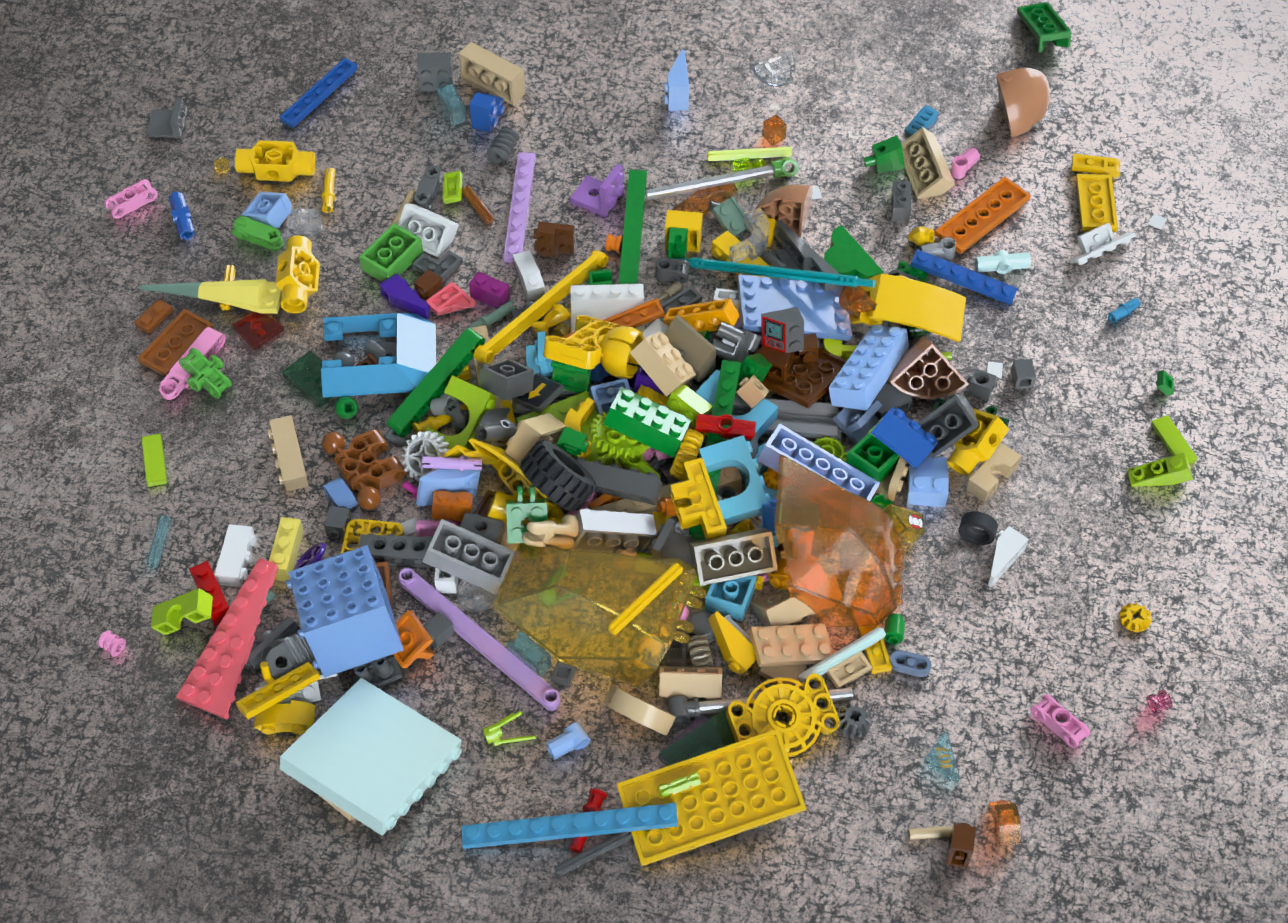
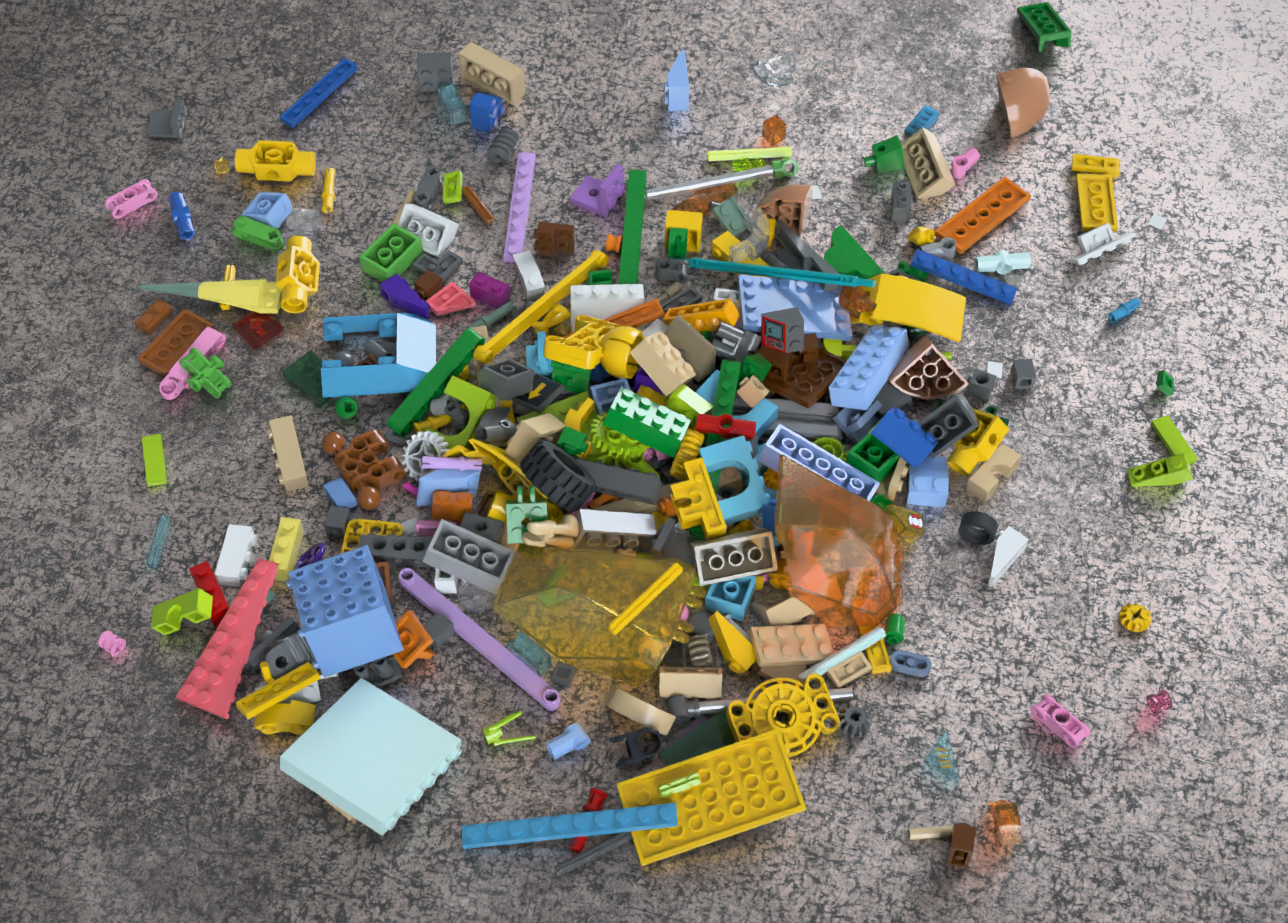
(631, 744): none -> black piece

